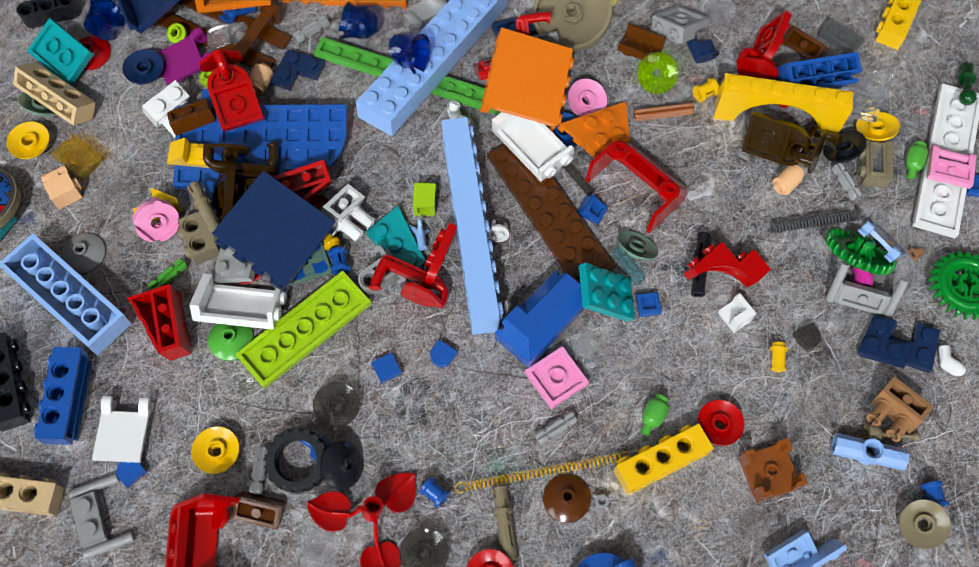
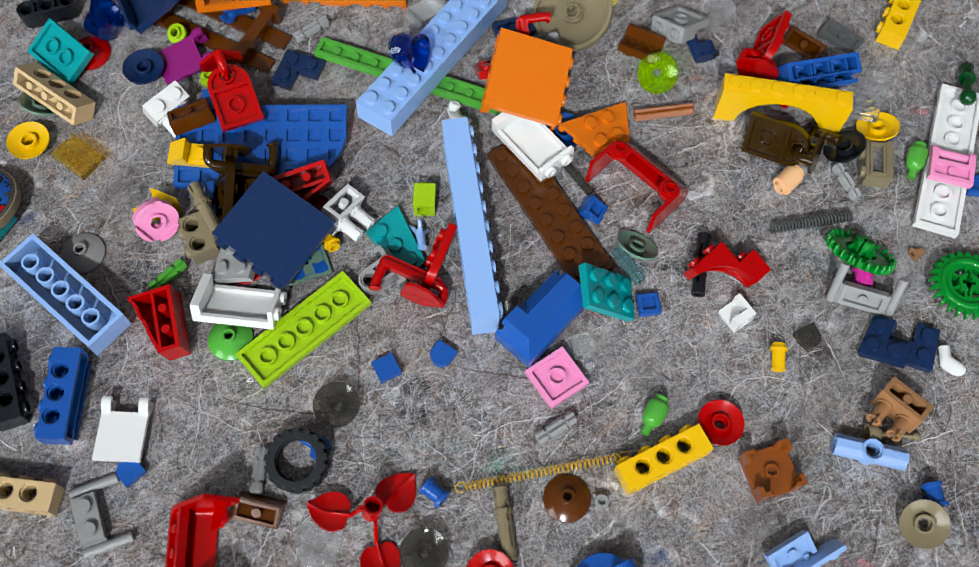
(61, 187): light nougat brick -> none
(210, 440): yellow dish -> none
(224, 34): clear slope -> none
(260, 78): light nougat brick -> none
(333, 466): black dish -> none
(339, 260): blue bush -> none
(357, 22): clear blue helmet -> none
(498, 232): white plate -> none
(592, 92): bright pink dish -> none
(706, 90): yellow bush -> none
(878, 233): light blue flag -> none

